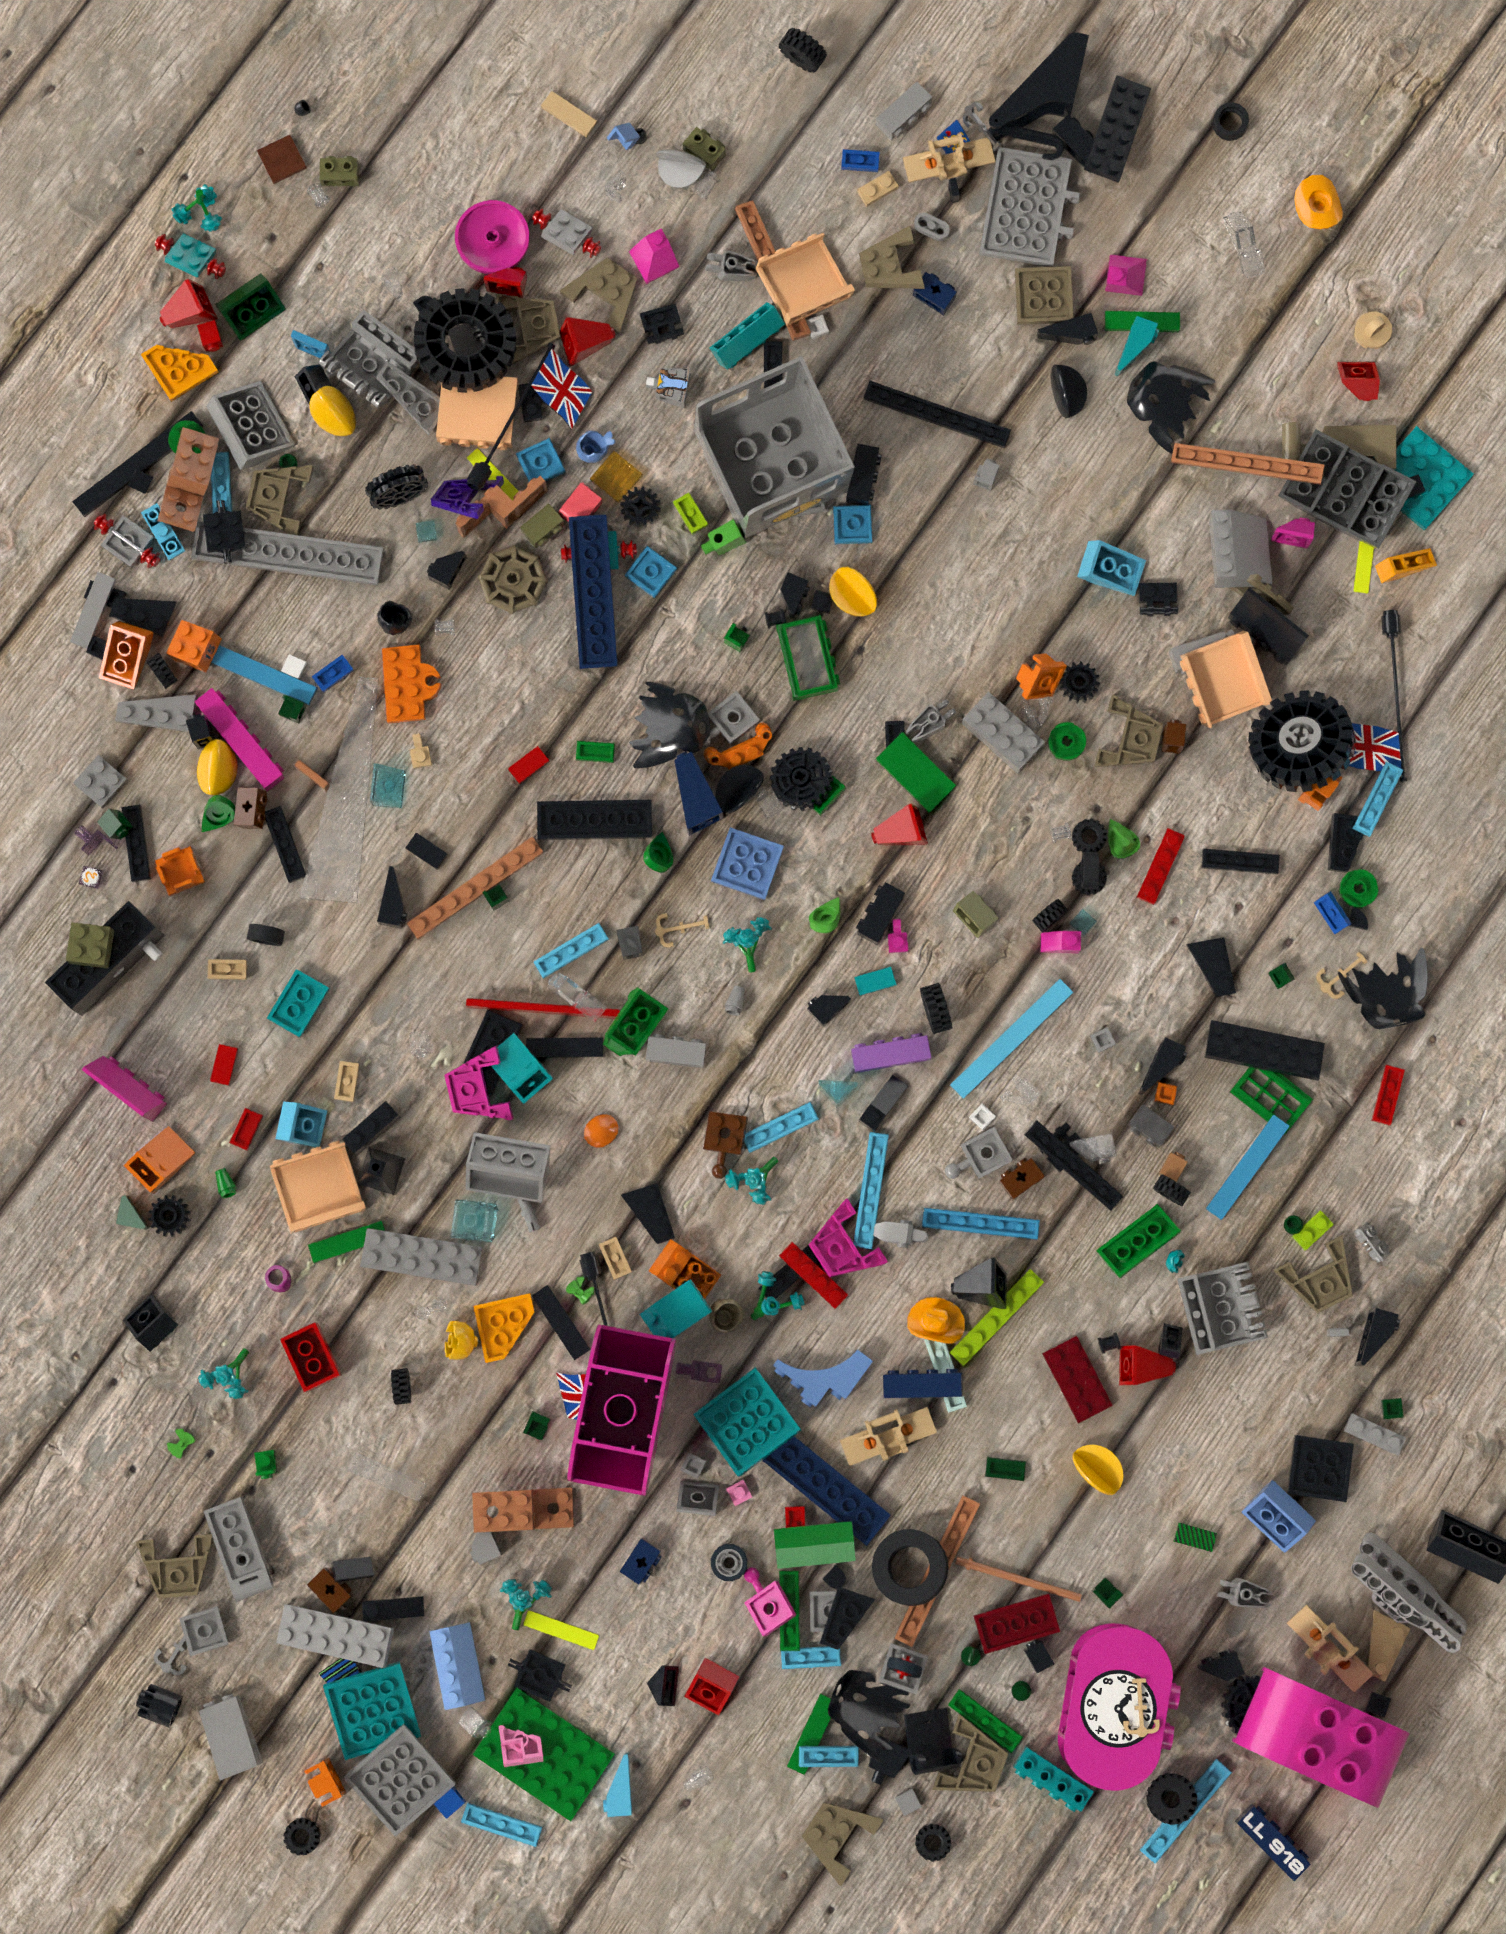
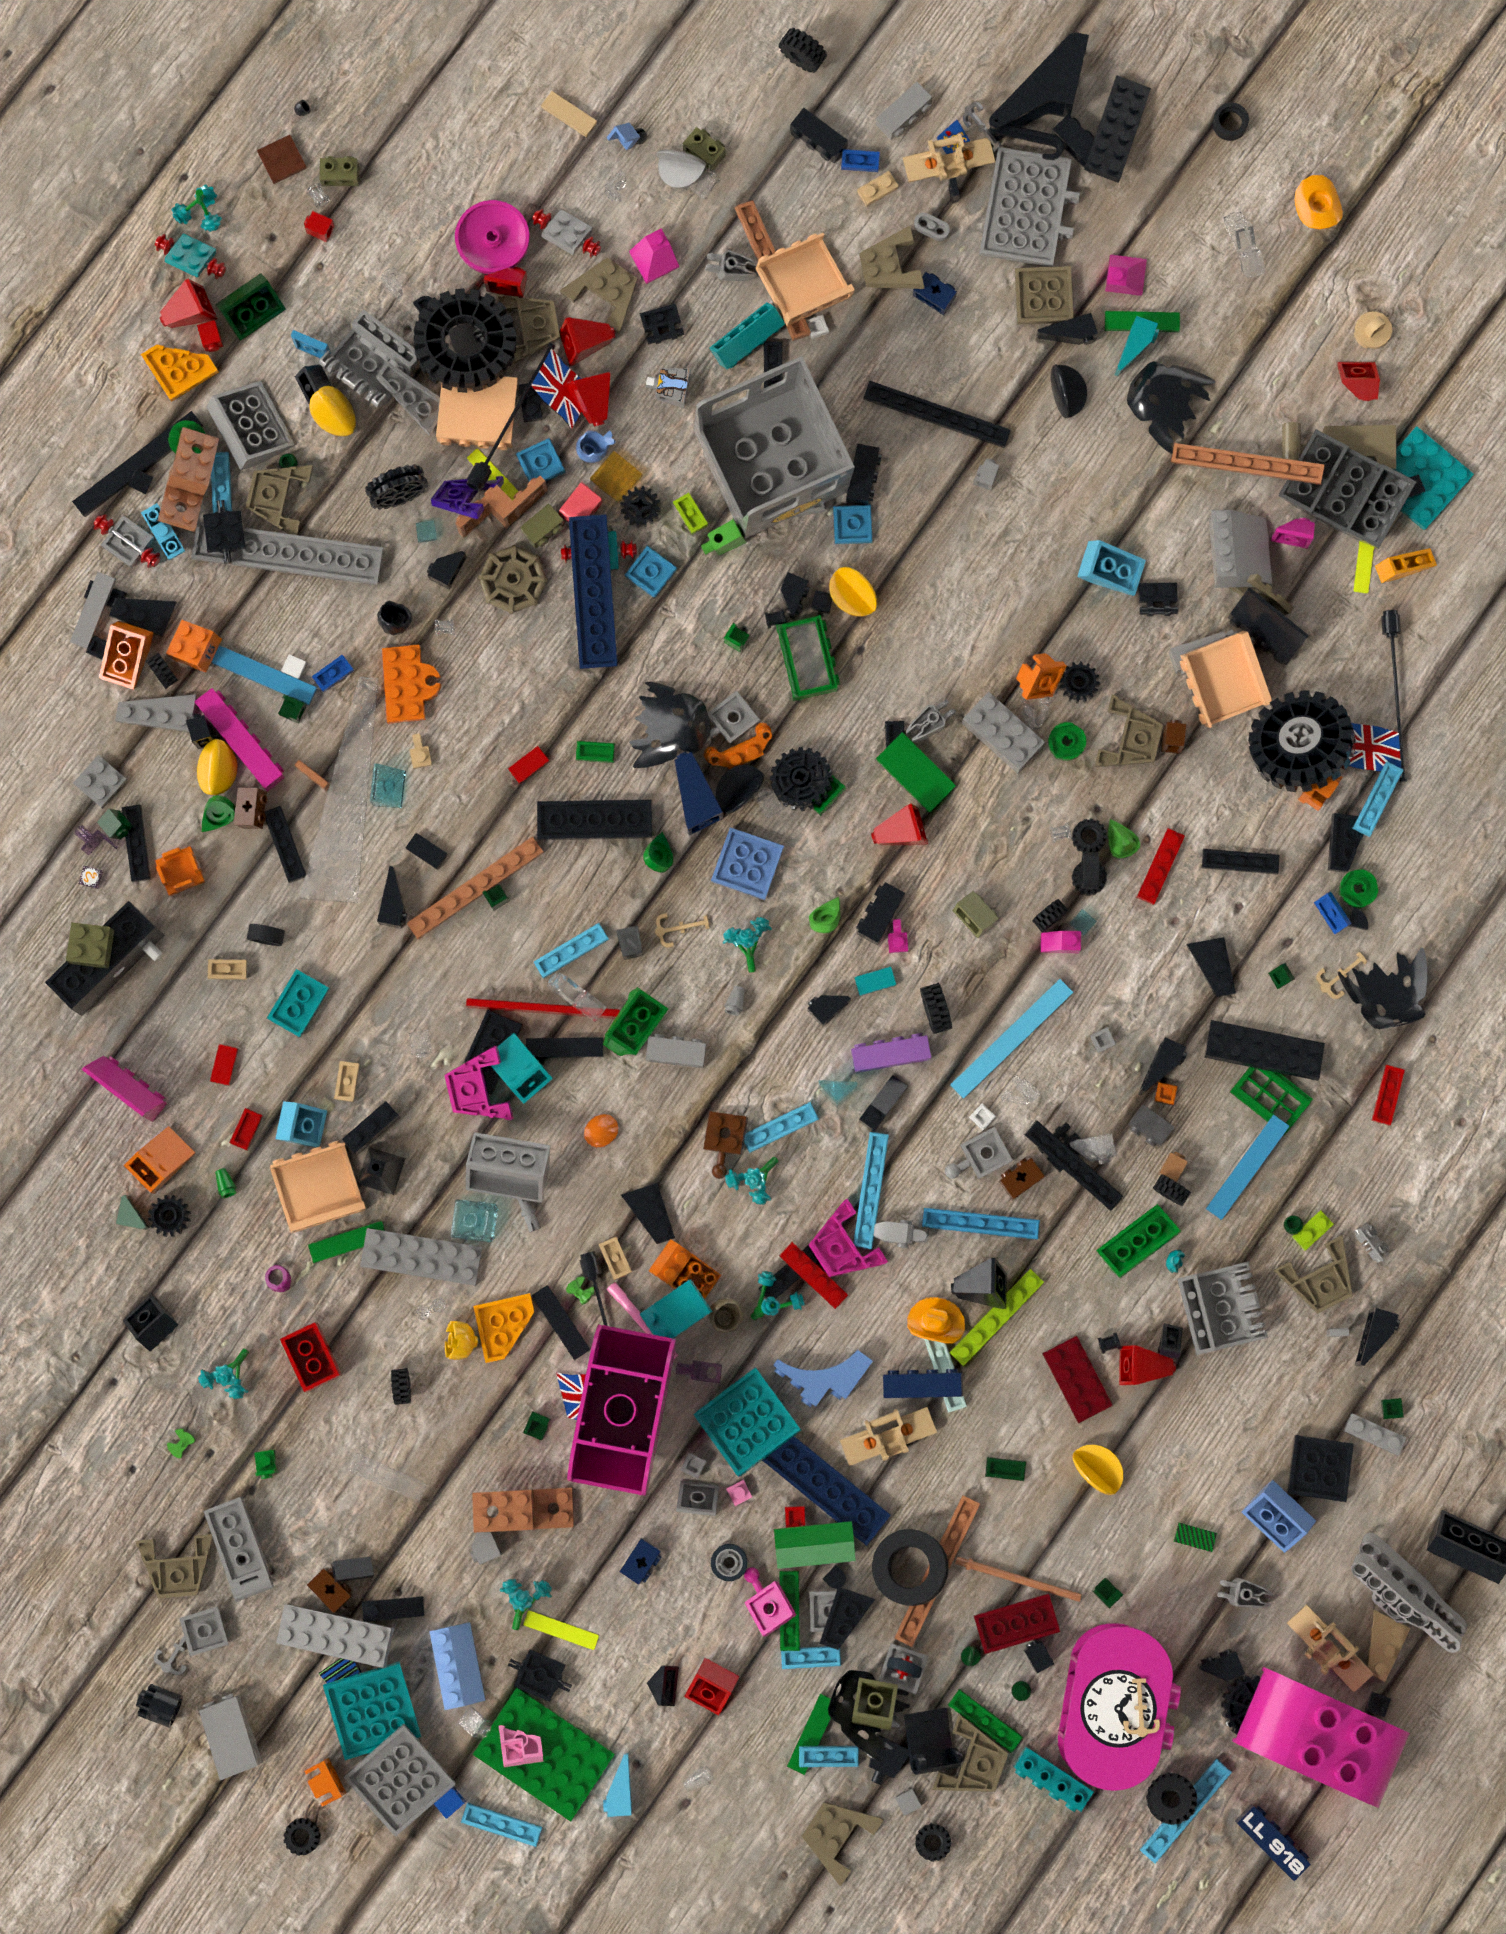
(319, 226): none -> red brick
(592, 396): none -> red slope
(620, 1296): none -> bright pink piece
(818, 135): none -> black brick
(874, 1704): none -> olive brick

